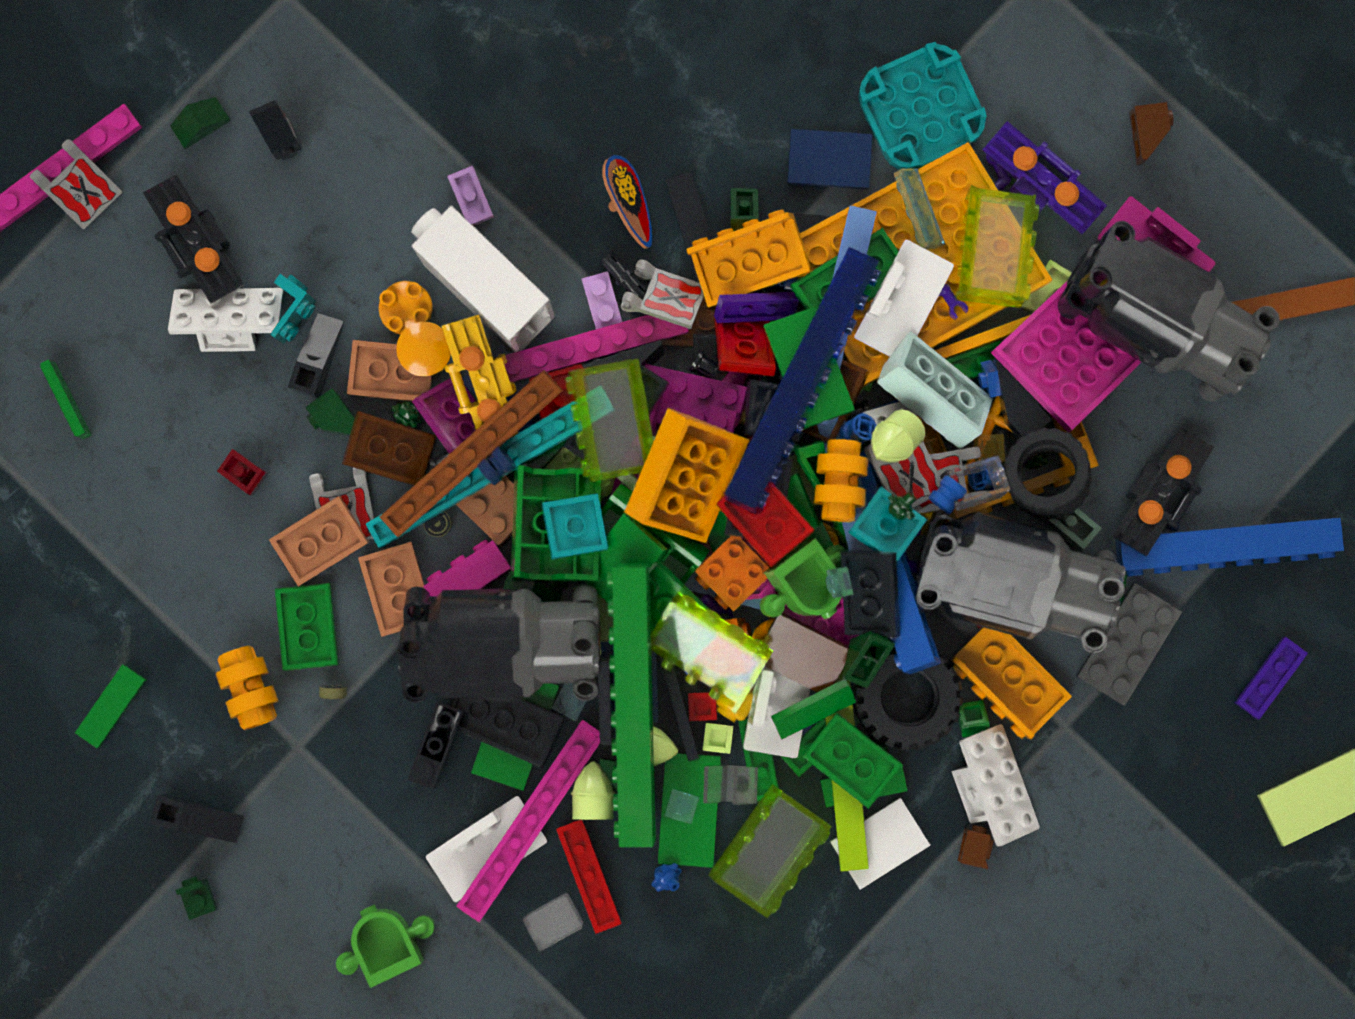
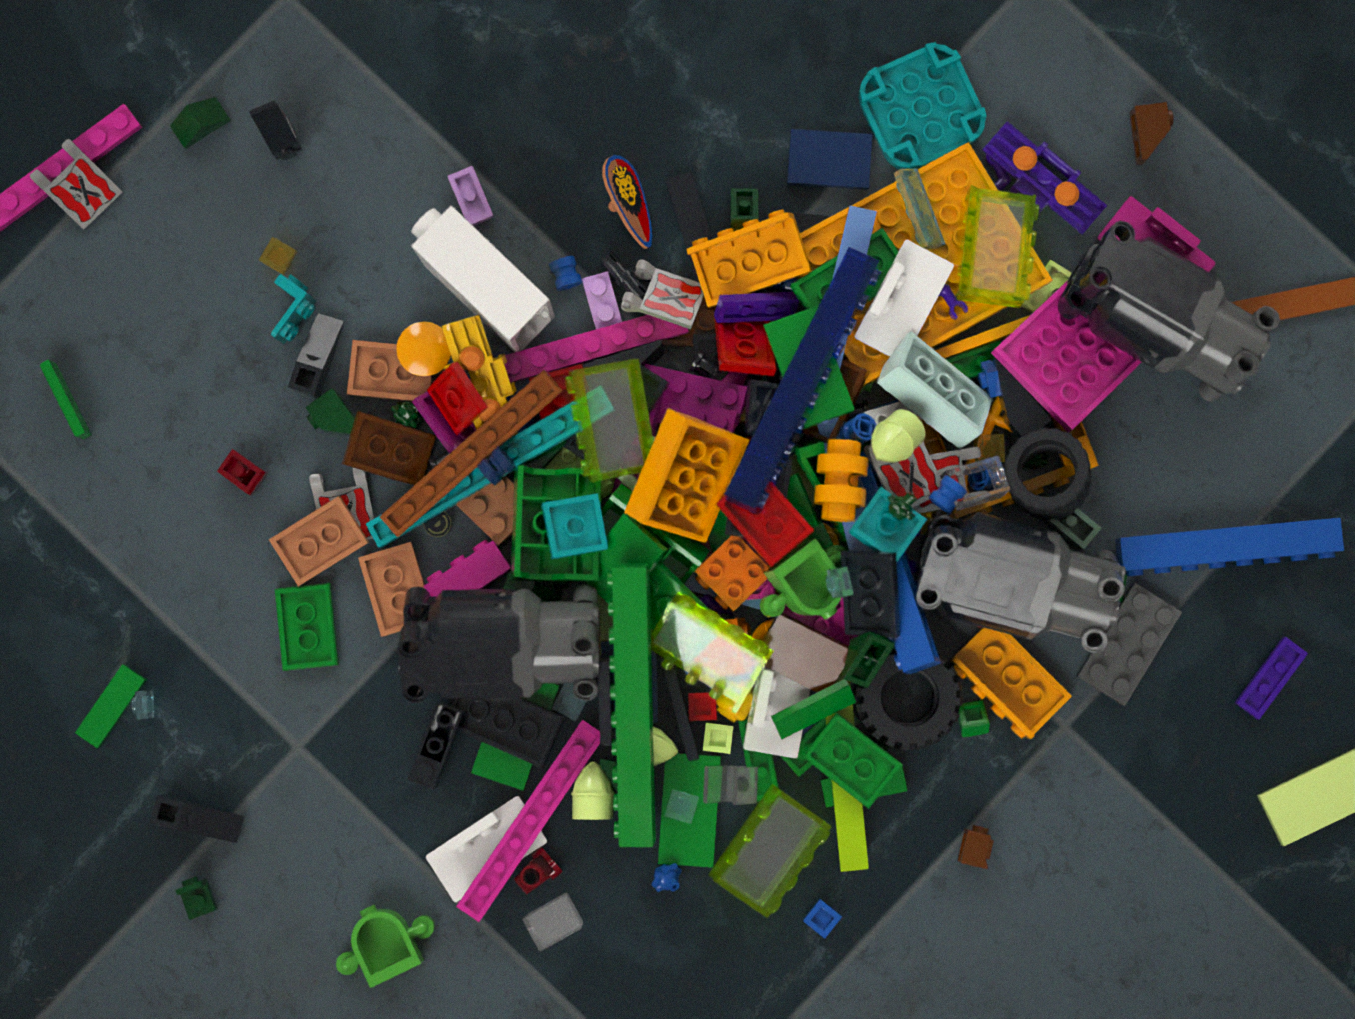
(143, 704): none -> clear light blue plate
(202, 235): black piece -> none
(229, 321): white bracket -> none
(241, 668): light orange piece -> none
(278, 256): none -> clear yellow plate
(332, 691): olive tile -> none
(404, 305): light orange dish -> none
(457, 398): none -> red tile
(542, 867): none -> dark red plate
(565, 273): none -> blue wheel
(589, 876): red plate -> none
(822, 918): none -> blue plate
(890, 841): white tile -> none
(994, 787): white bracket -> none
(1154, 488): black piece -> none

